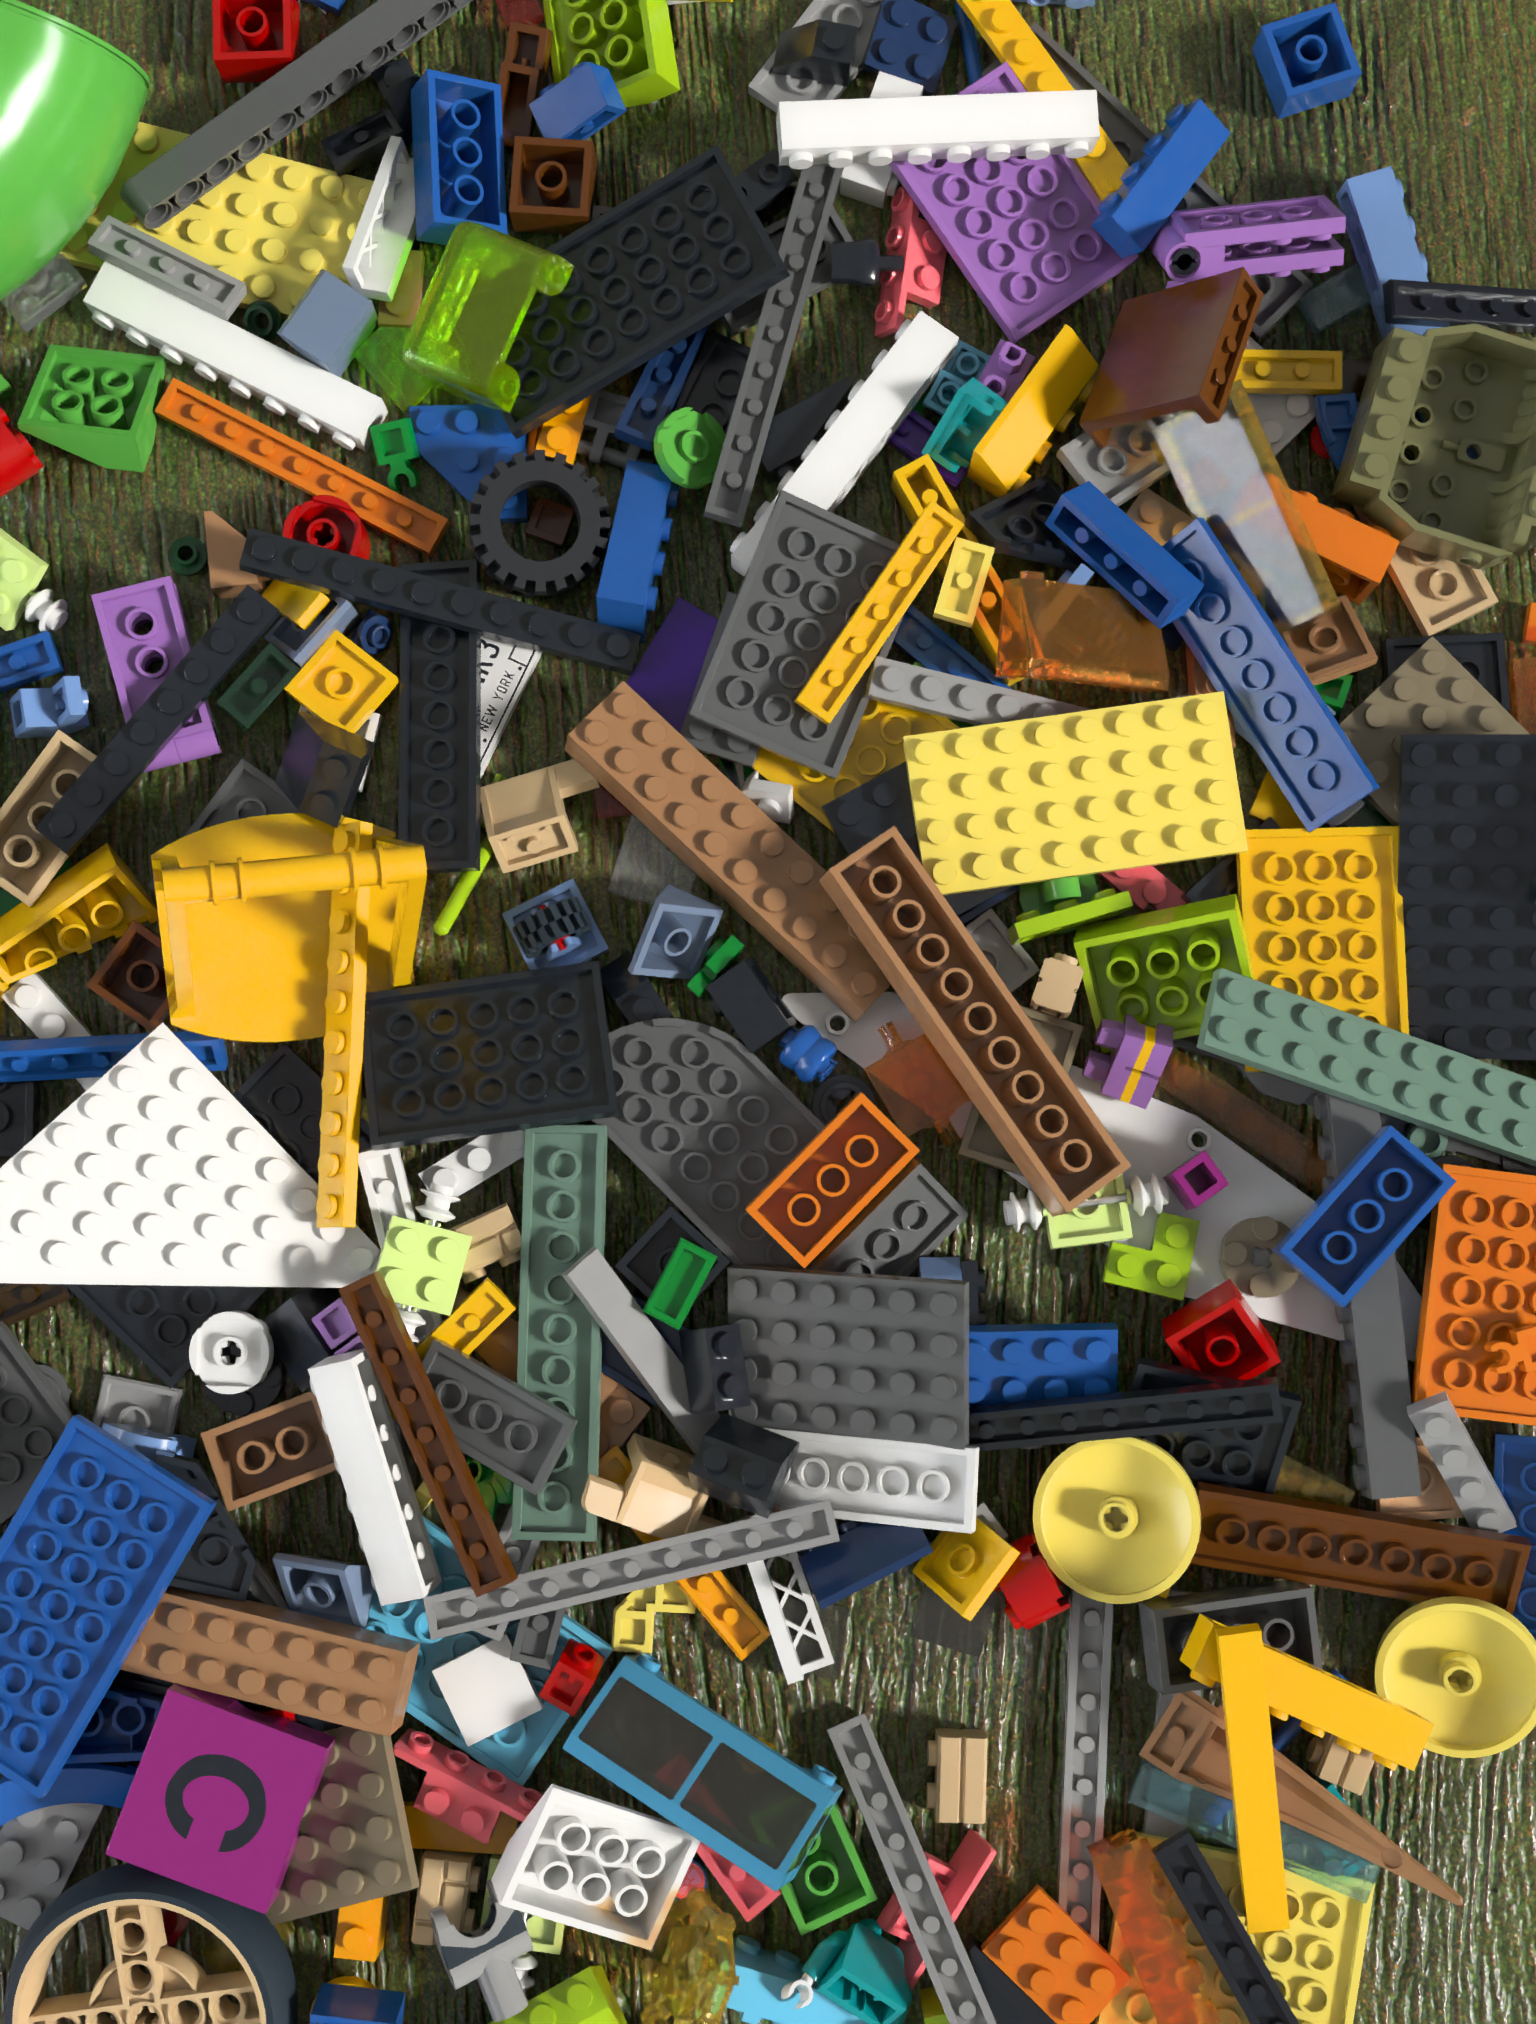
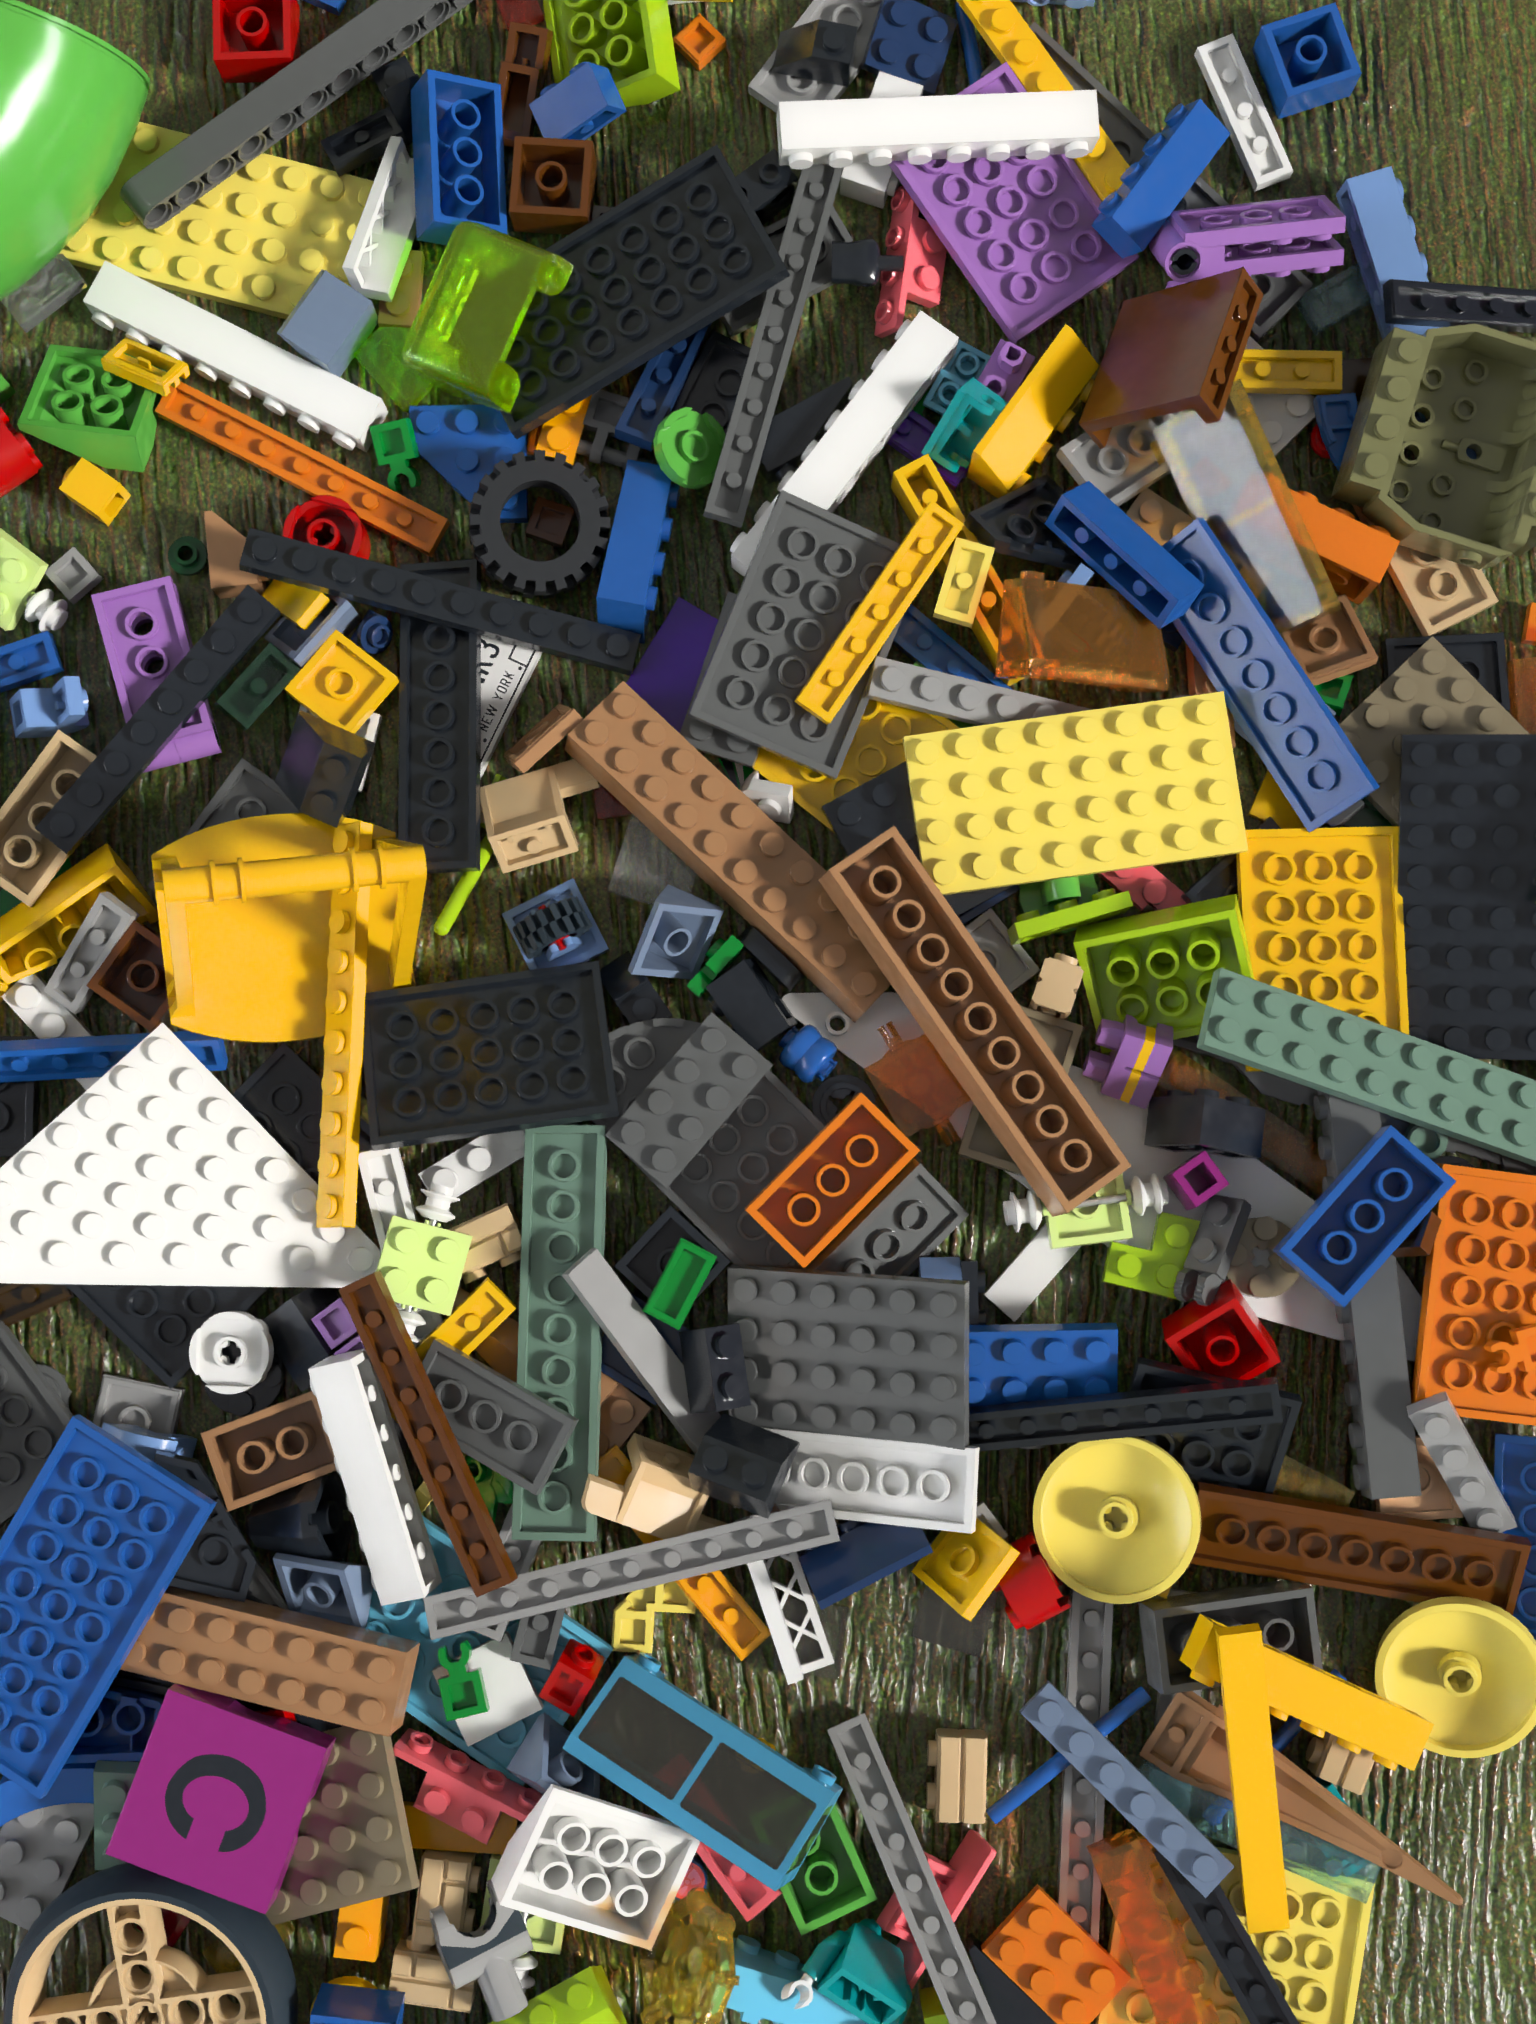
(73, 575): none -> light grey plate
(88, 950): none -> light grey plate
(94, 491): none -> yellow brick
(111, 1787): none -> sand green plate
(140, 369): none -> yellow tile
(167, 267): light grey plate -> none
(252, 319): dark green plate -> none
(303, 1520): none -> black cone
(423, 1978): none -> tan brick
(463, 1689): none -> green plate
(542, 737): none -> medium nougat tile
(544, 1762): none -> sand blue slope
(689, 1100): none -> dark grey plate
(699, 42): none -> orange tile
(770, 958): none -> black beam
(1028, 1275): none -> white tile
(1058, 1762): none -> blue axle
(1127, 1789): none -> sand blue plate
(1205, 1123): none -> black brick
(1212, 1249): none -> dark grey hinge
(1243, 112): none -> white plate
(1421, 1239): none -> reddish brown plate

